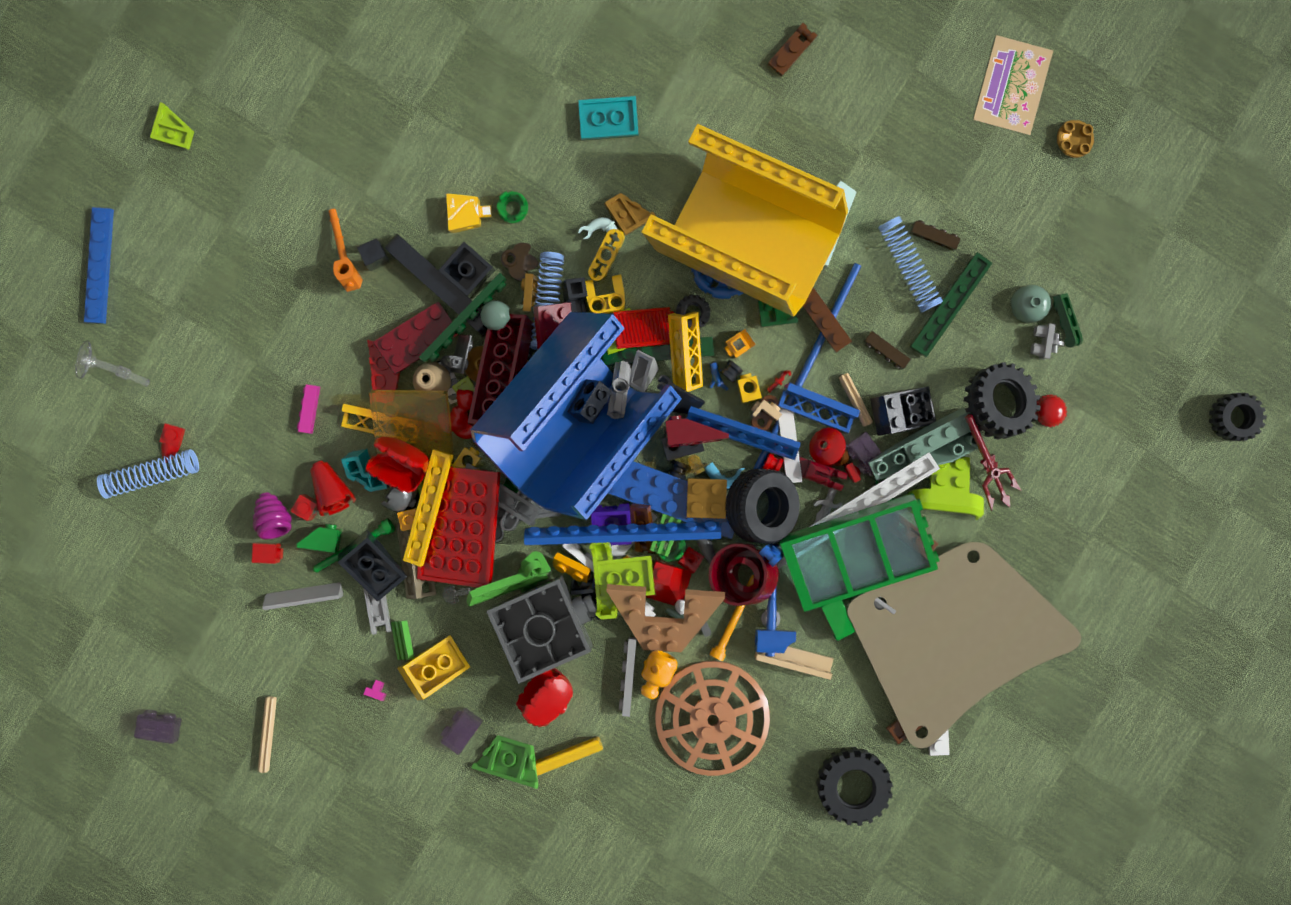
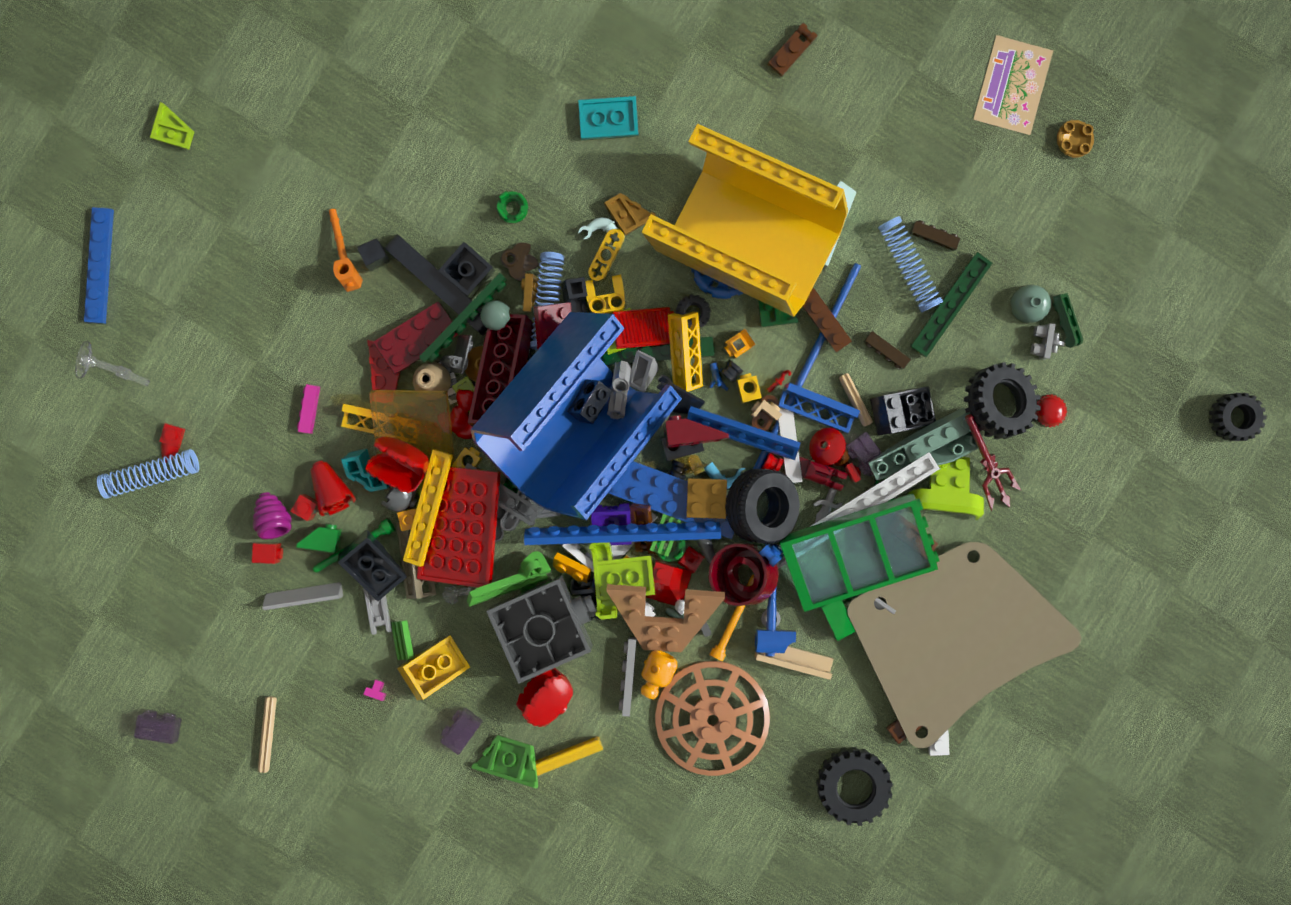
(465, 212): yellow torso -> none

